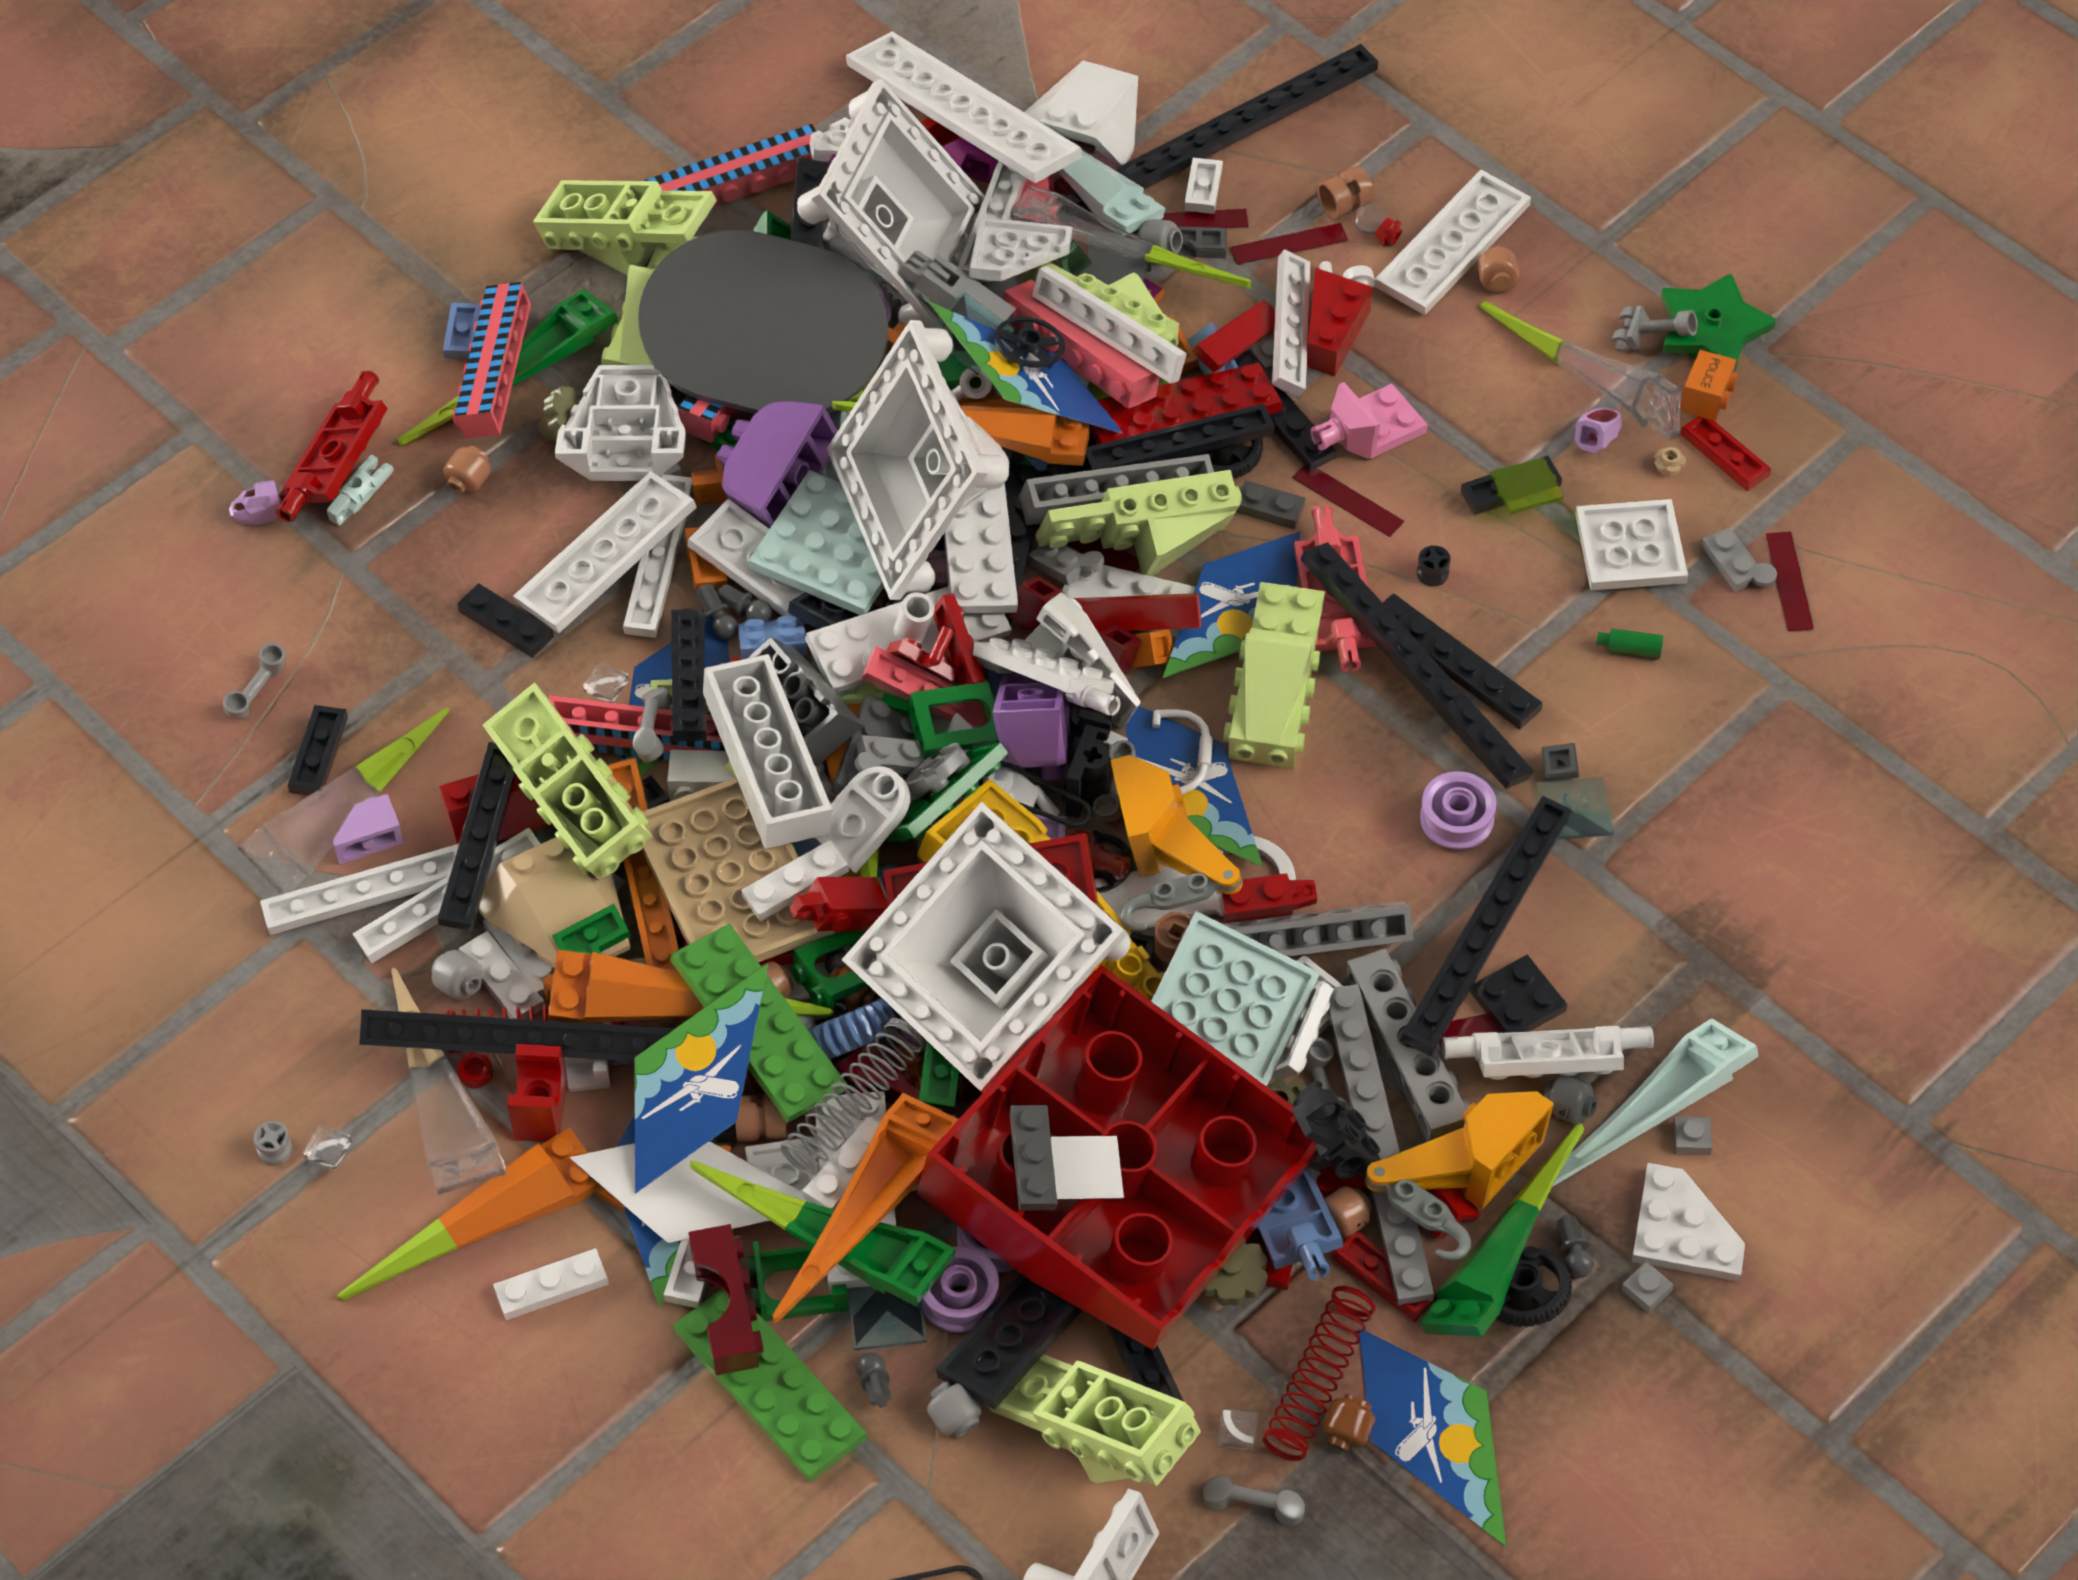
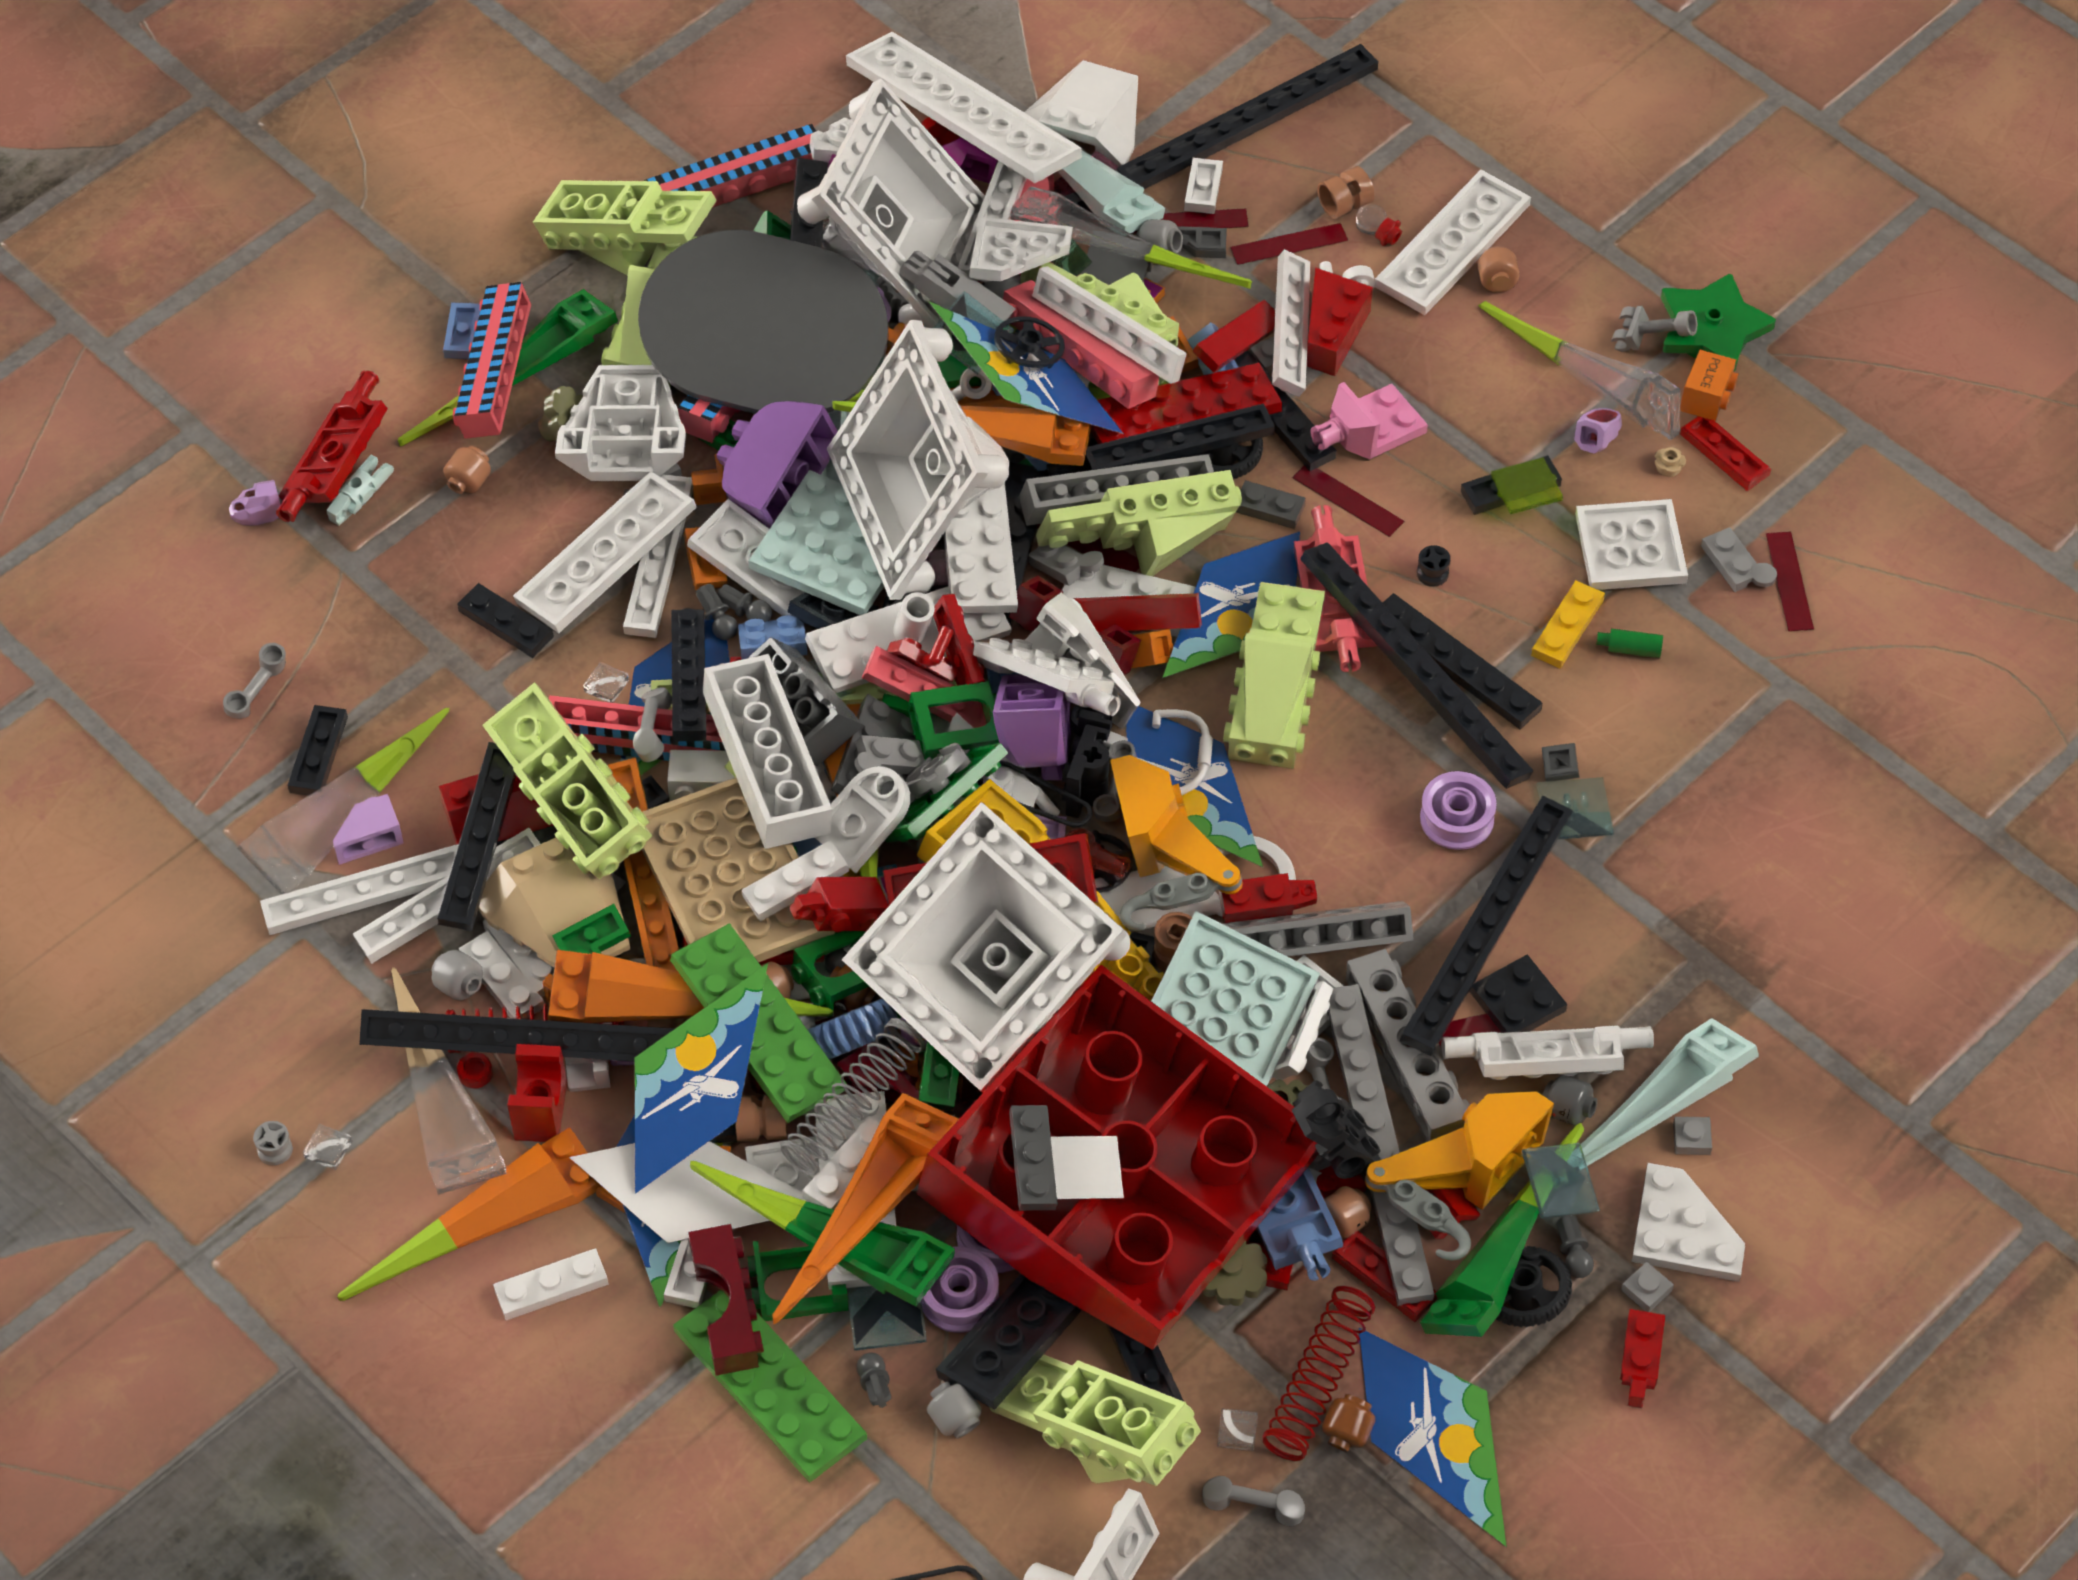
(1560, 1180): none -> clear light blue piece
(1567, 624): none -> yellow plate
(1641, 1353): none -> red hinge

